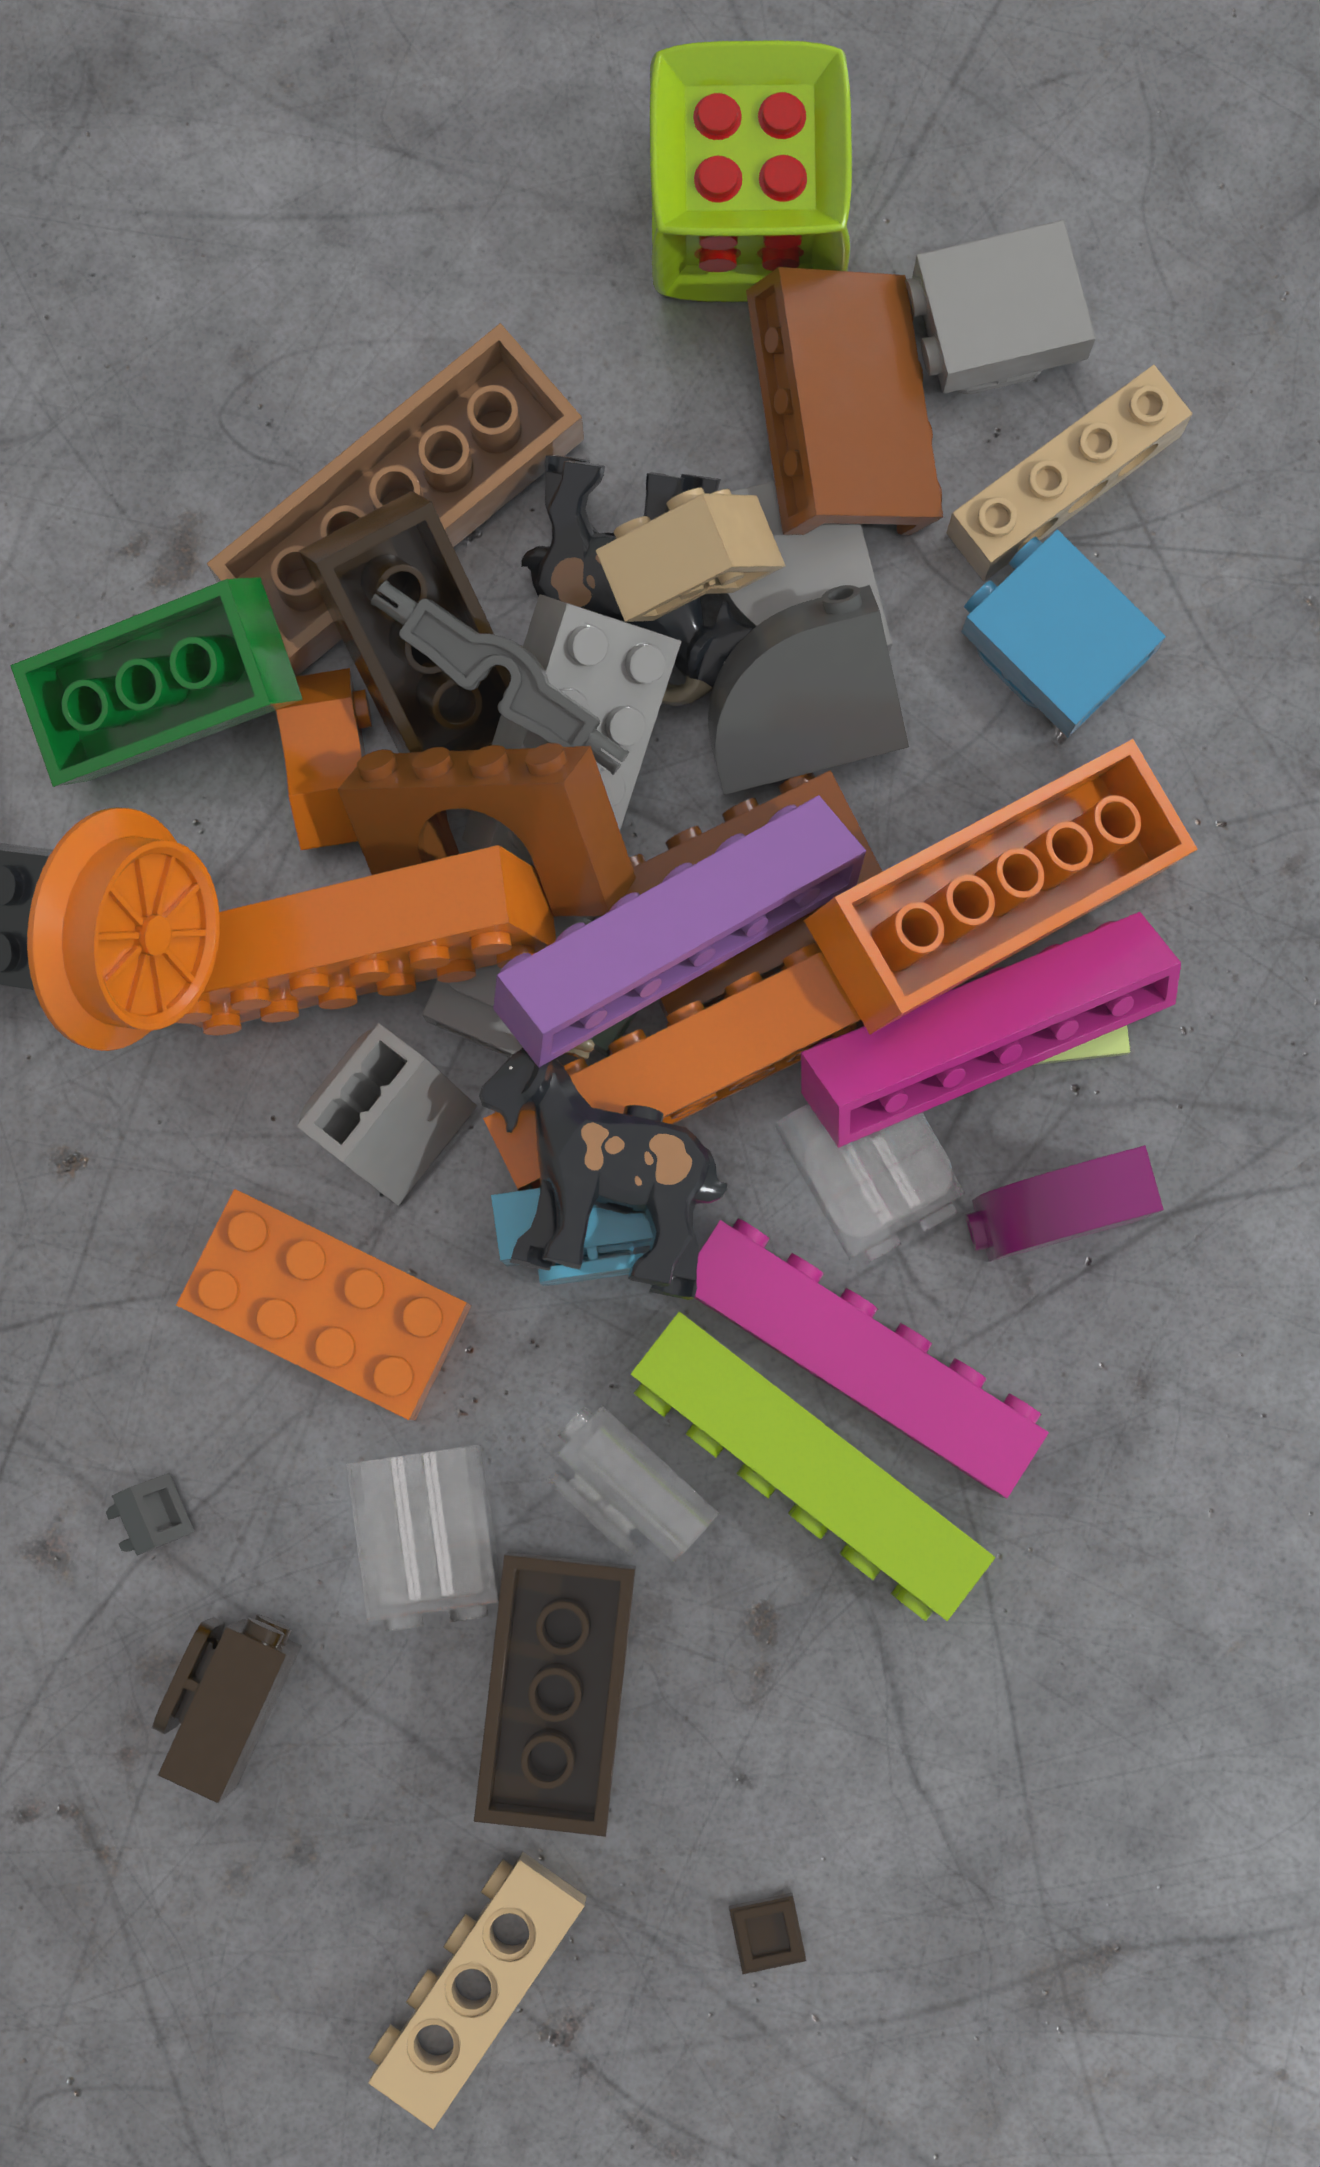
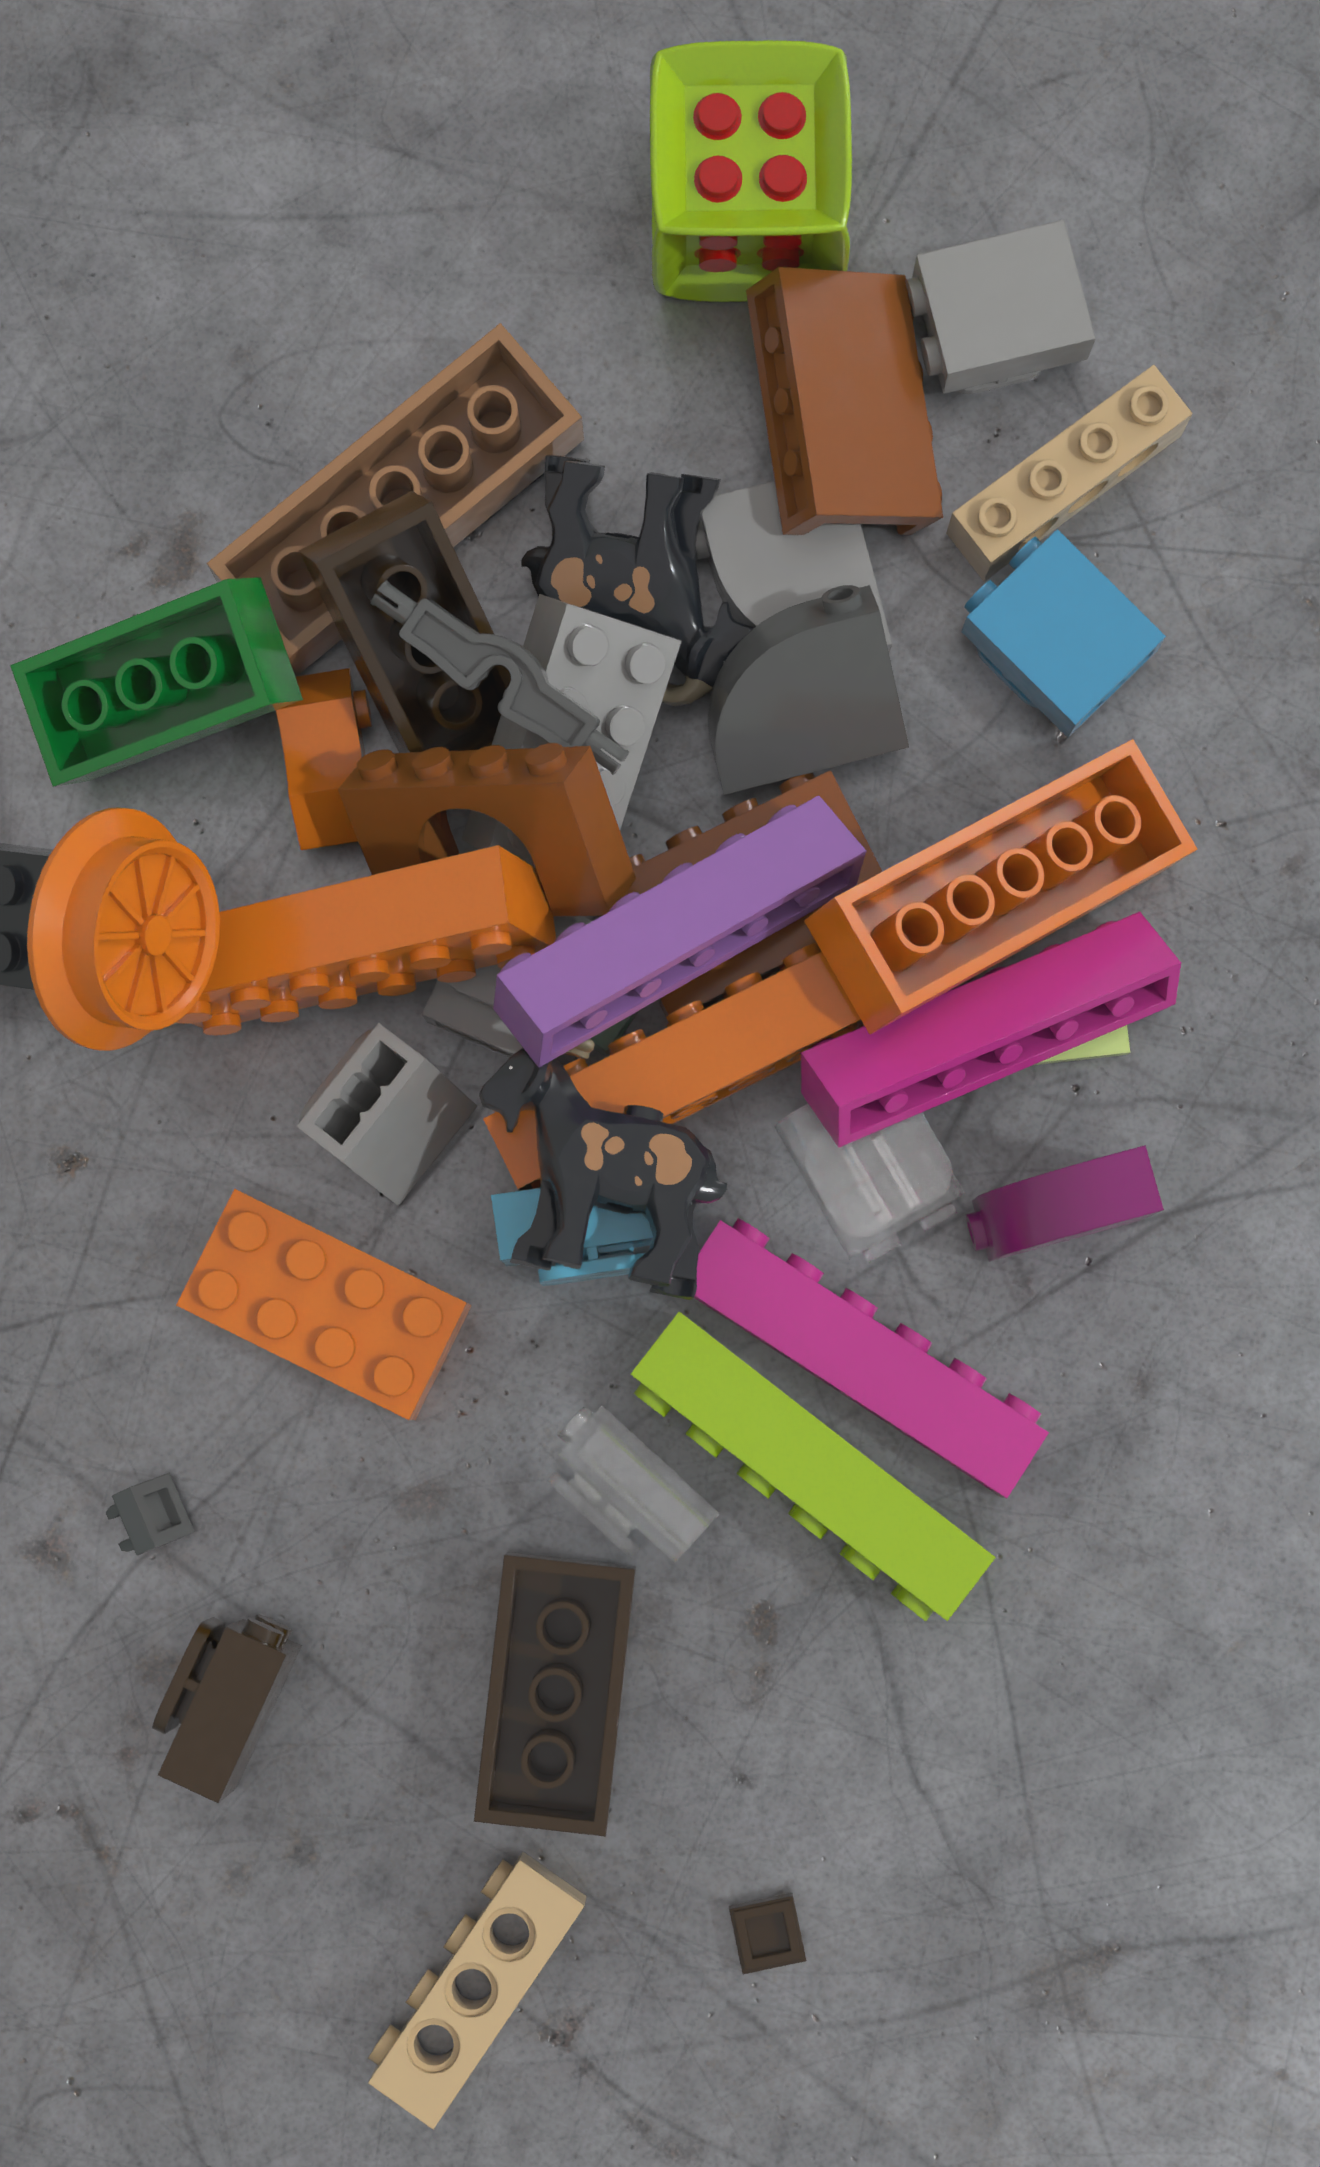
(424, 1536): clear brick -> none
(690, 551): tan brick -> none

